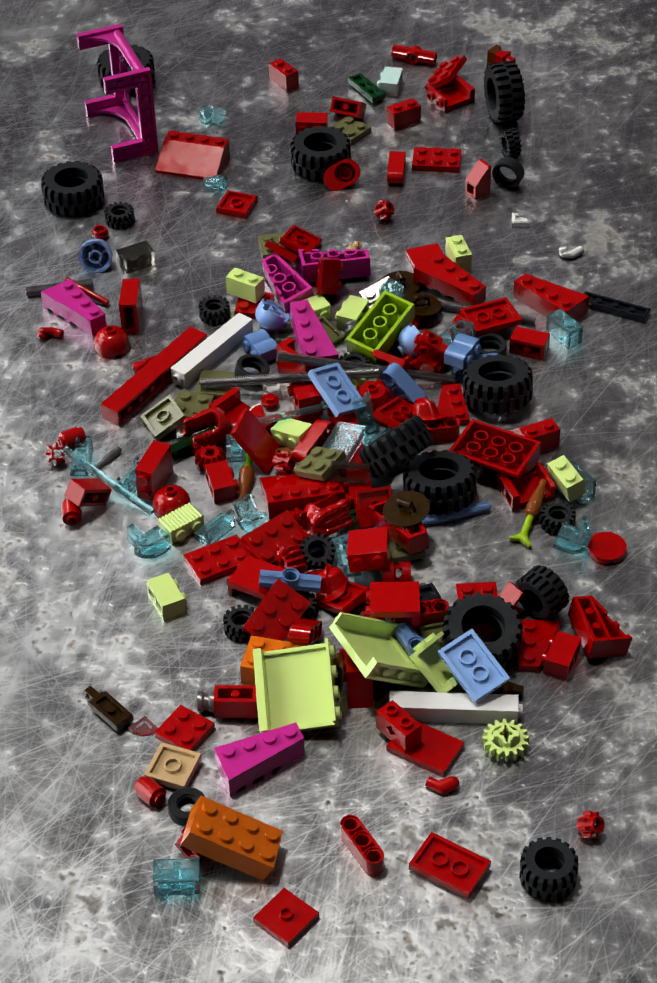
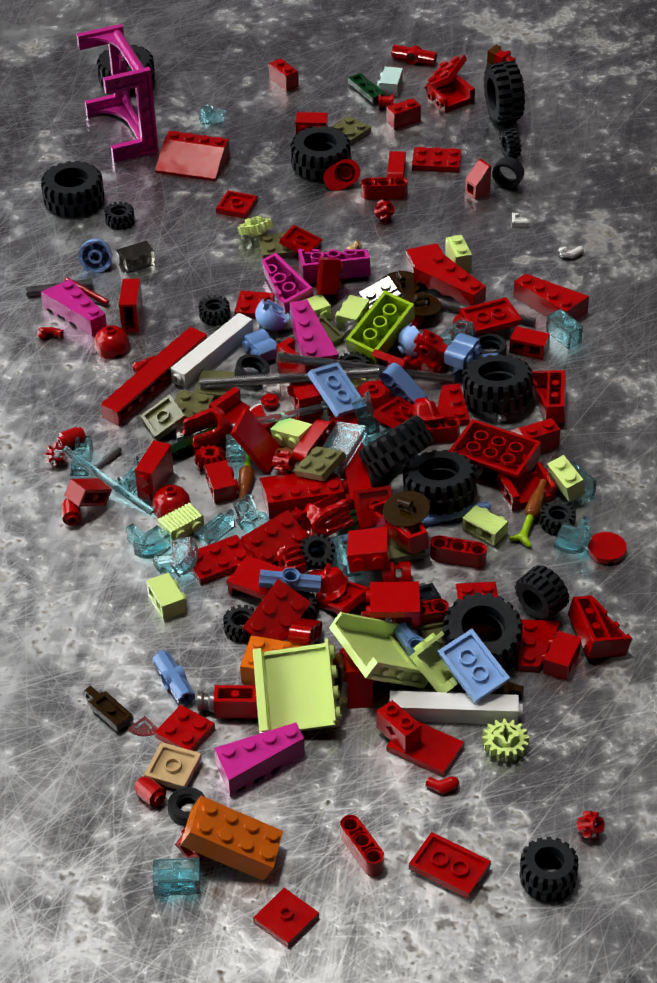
(100, 232): red plate -> none
(173, 677): none -> medium blue piece
(182, 559): none -> clear light blue brick
(217, 182): clear light blue cone -> none
(245, 285): yellowish green brick -> none
(255, 226): none -> yellowish green gear
(281, 251): red tile -> none
(348, 107): red brick -> none
(349, 472): clear smoke tile -> none
(384, 101): none -> red bush
(384, 188): none -> red beam
(393, 287): clear light blue brick -> none
(458, 551): none -> red beam
(485, 525): none -> yellowish green brick
(512, 594): panel -> none
(550, 393): none -> red wedge
(618, 308): black tile -> none

